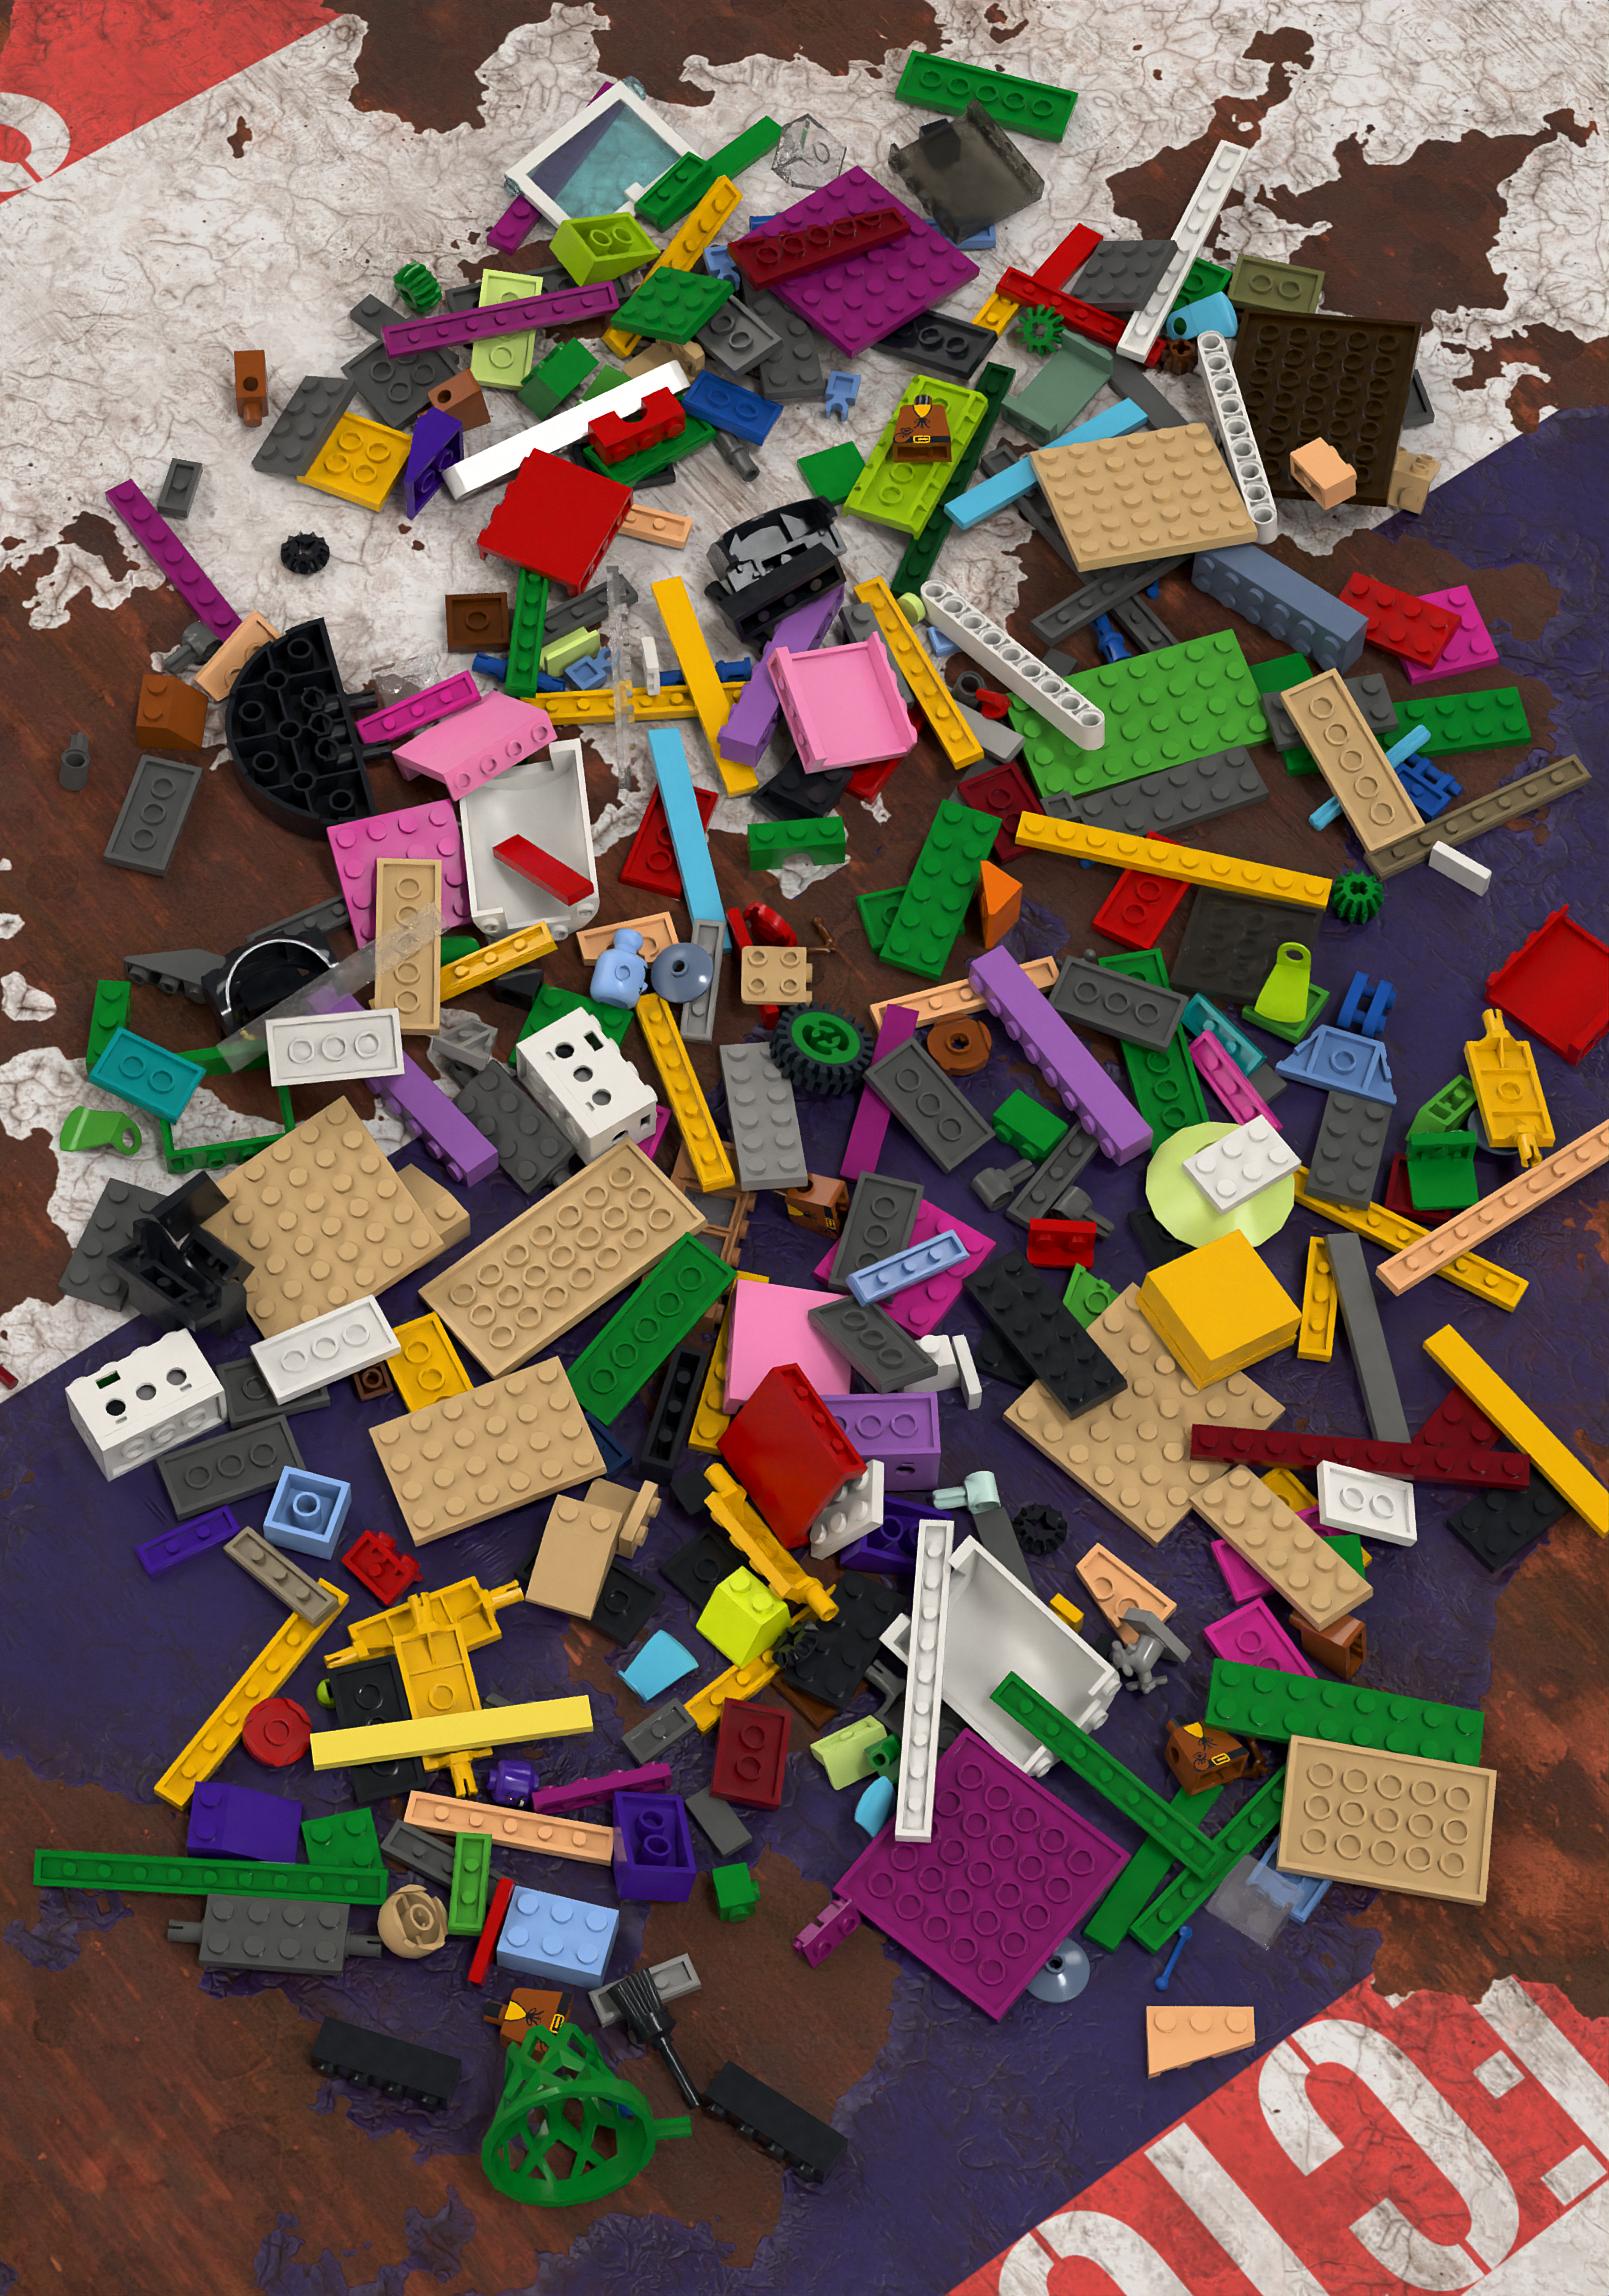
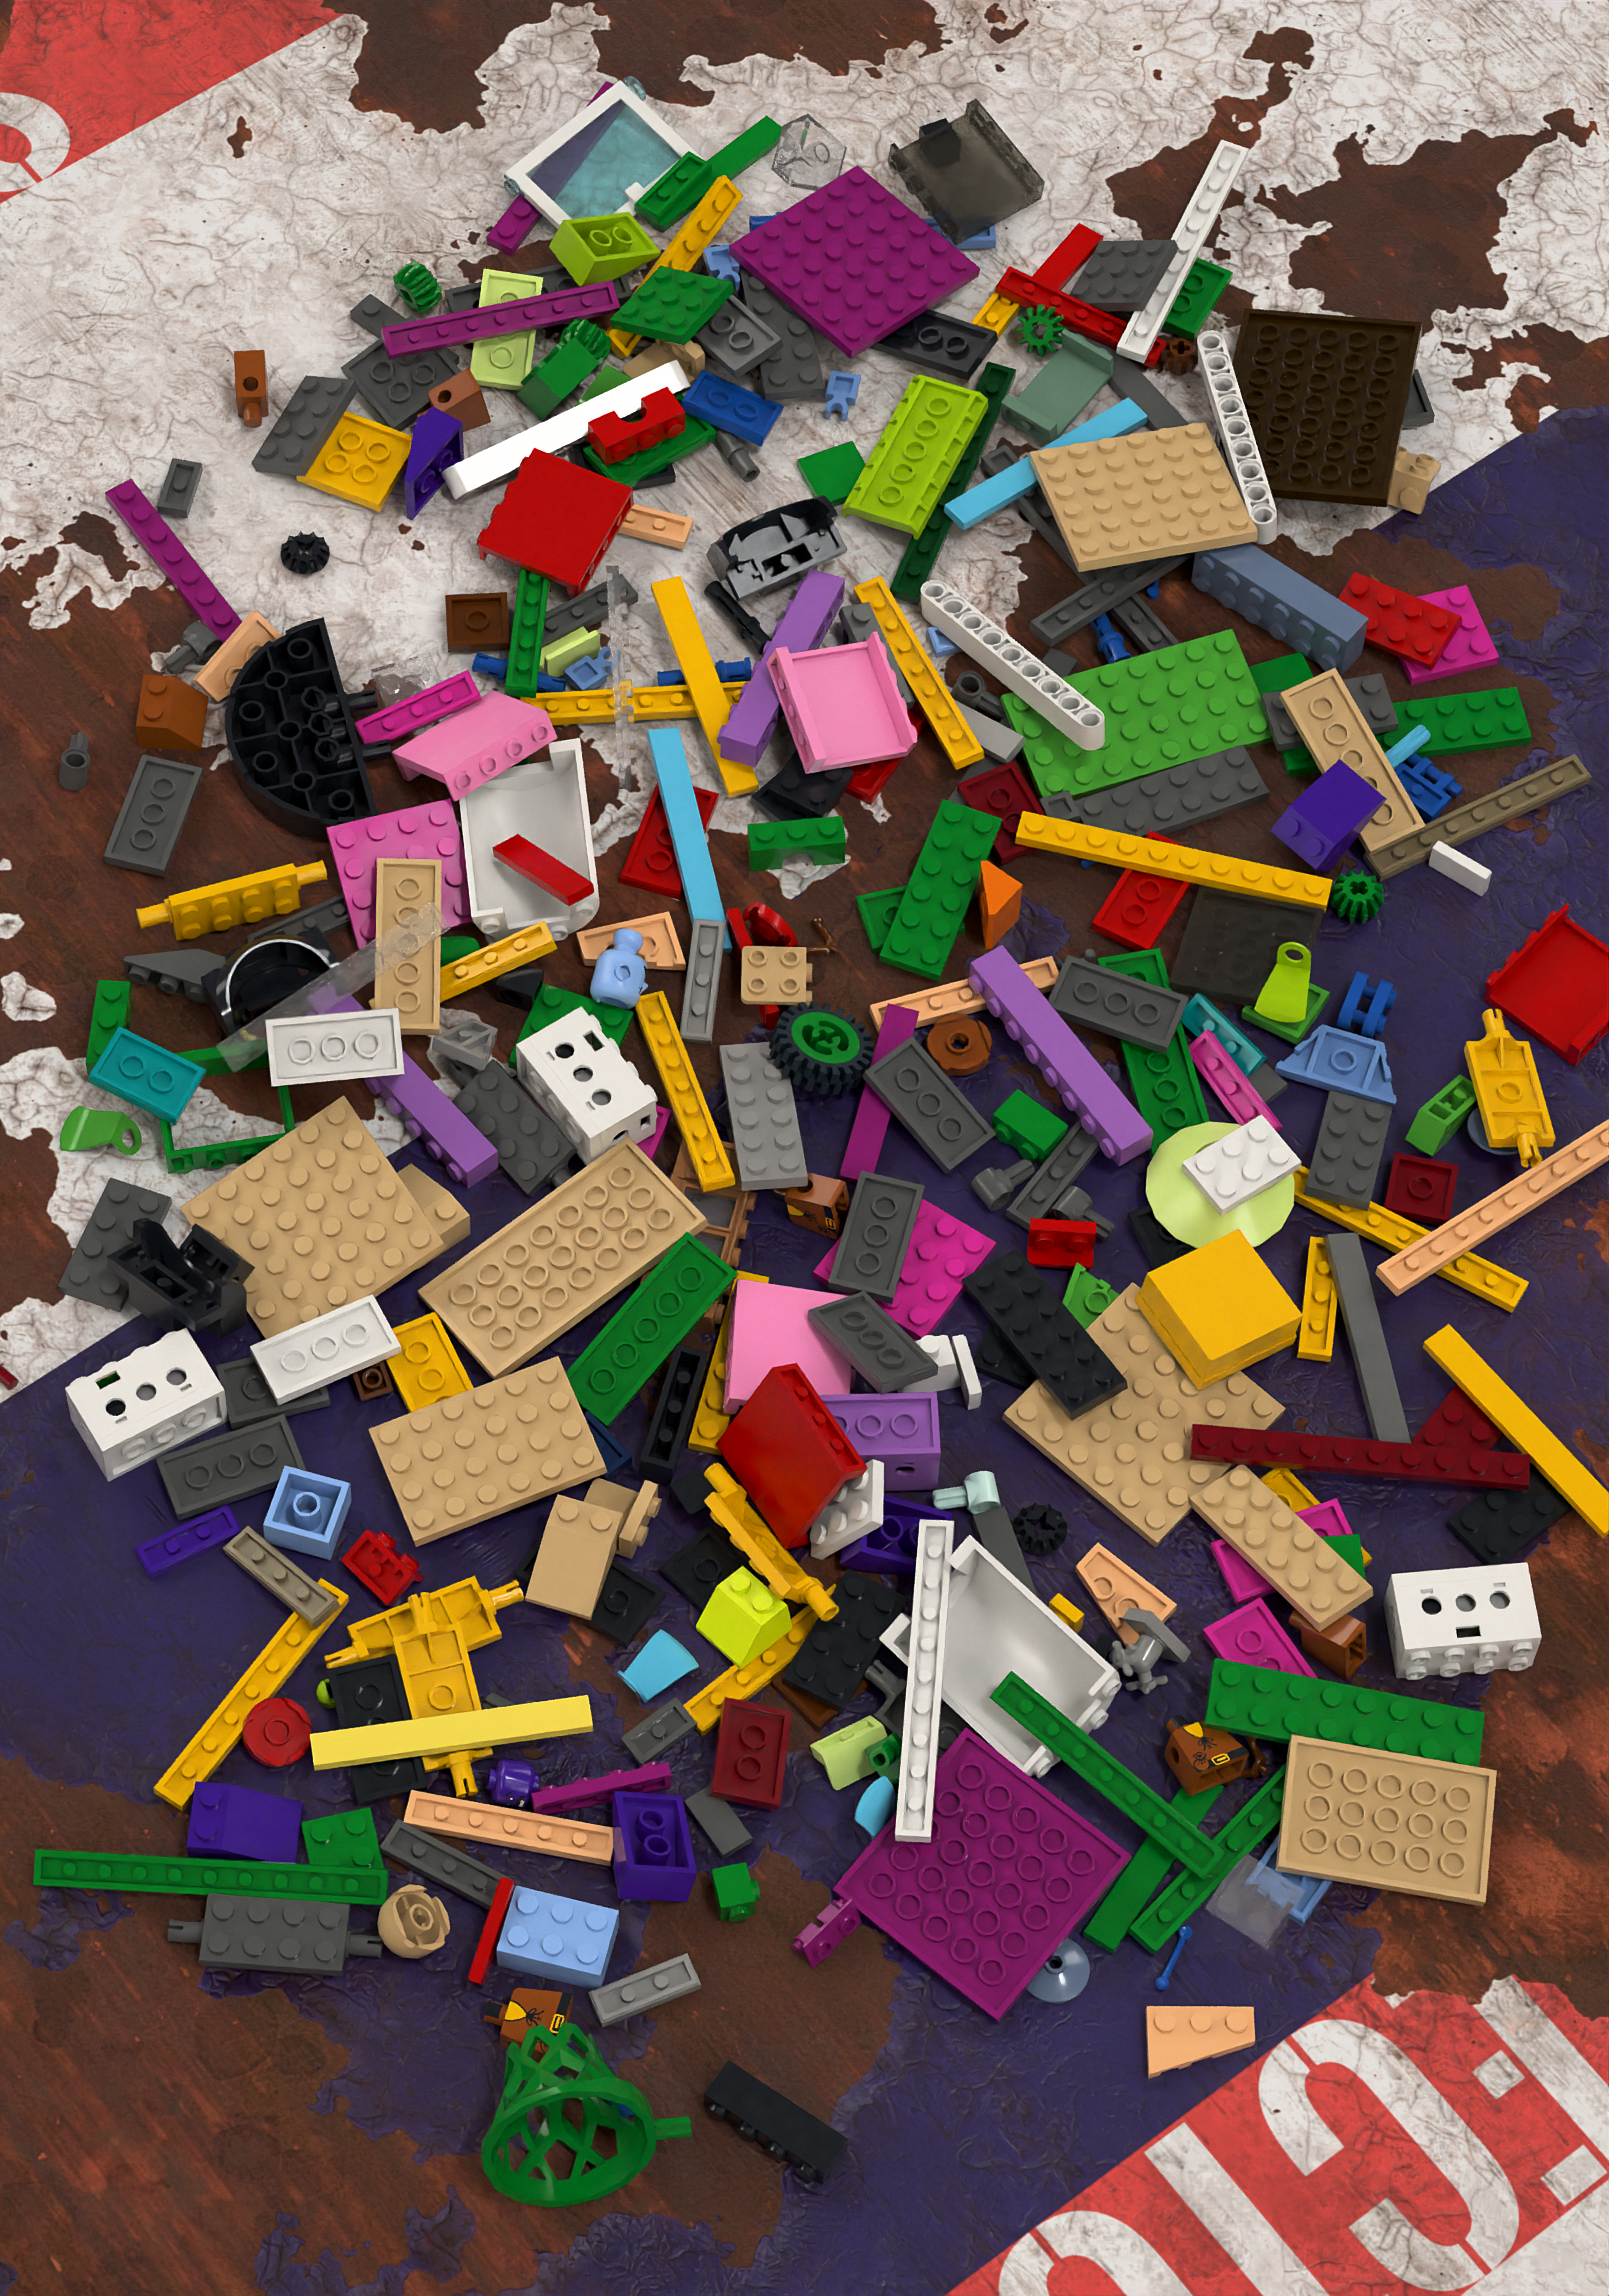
(190, 1205): black tile -> none
(233, 901): none -> yellow plate
(386, 2064): black brick -> none
(470, 1884): bright green tile -> none
(590, 337): none -> green gear
(650, 665): white tile -> none
(652, 2025): black piece -> none
(691, 981): sand blue dish -> none
(781, 592): black brick -> none
(793, 254): dark red wing -> none
(795, 1644): black gear -> none
(907, 1268): medium blue tile -> none
(911, 607): yellowish green tile -> none
(922, 433): dark orange torso -> none
(994, 704): red plate -> none
(1008, 99): green plate -> none
(1205, 315): medium azure piece -> none
(1274, 285): olive plate -> none
(1323, 473): light nougat brick -> none
(1329, 816): none -> dark purple slope
(1366, 1503): white plate -> none
(1442, 1170): green bracket -> none
(1462, 1620): none -> white piece

